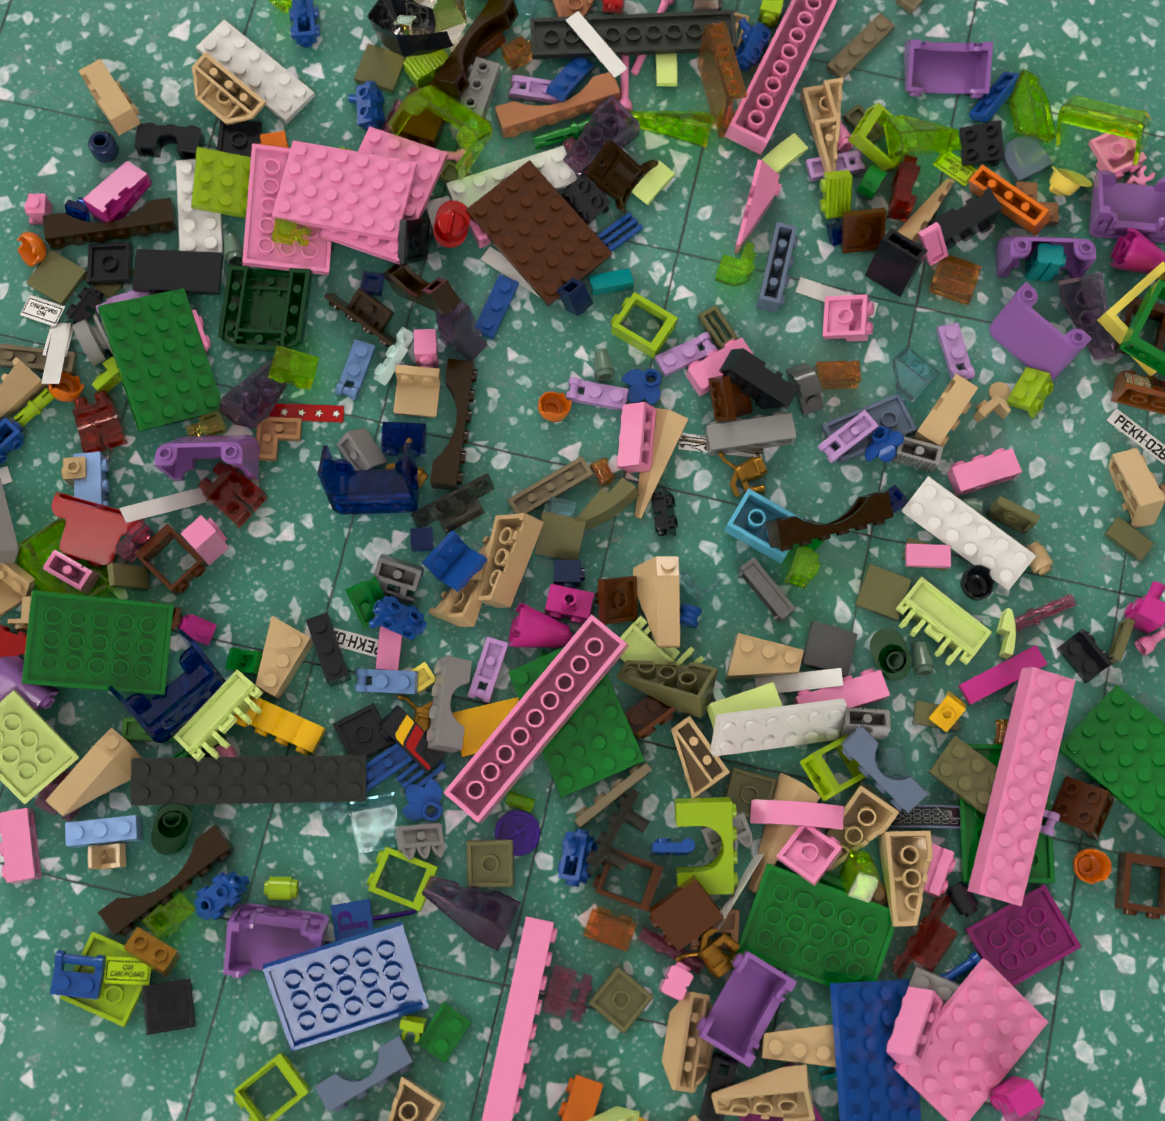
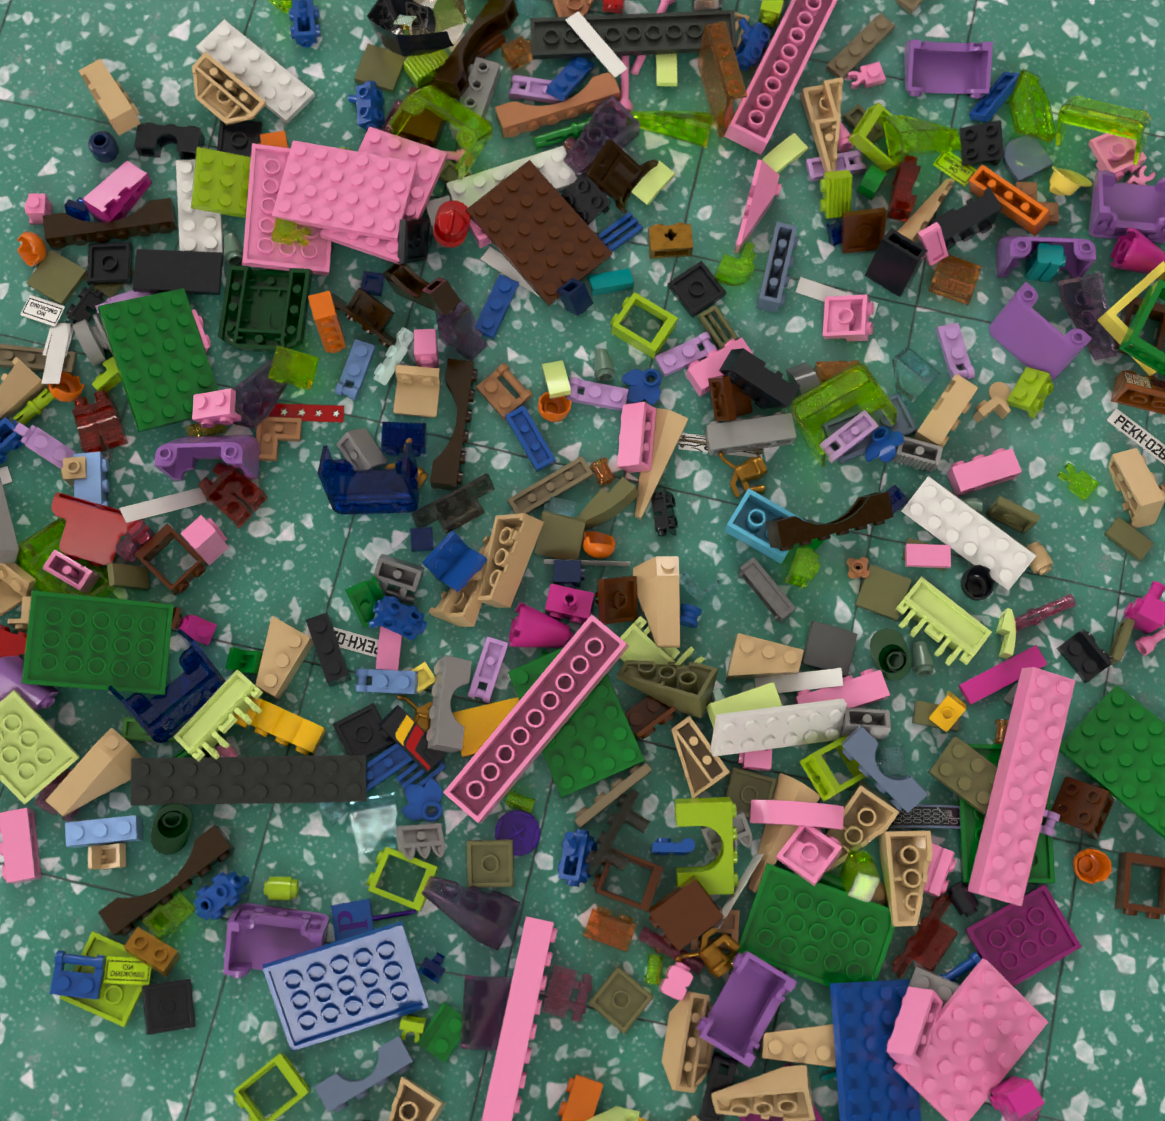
(44, 444): none -> lavender hinge
(215, 408): none -> bright pink bracket
(327, 322): none -> orange brick
(433, 968): none -> clear blue tile
(484, 1011): none -> clear purple wedge
(499, 396): none -> medium nougat plate
(530, 438): none -> blue plate
(556, 379): none -> yellowish green slope
(595, 563): none -> white sticker
(598, 544): none -> orange hair
(653, 969): none -> clear neon green pin
(679, 246): none -> pearl gold brick
(696, 289): none -> black tile
(756, 760): none -> bright pink brick
(835, 396): none -> clear neon green windscreen
(853, 572): none -> nougat plate
(868, 74): none -> bright pink plate
(1080, 484): none -> clear neon green plate

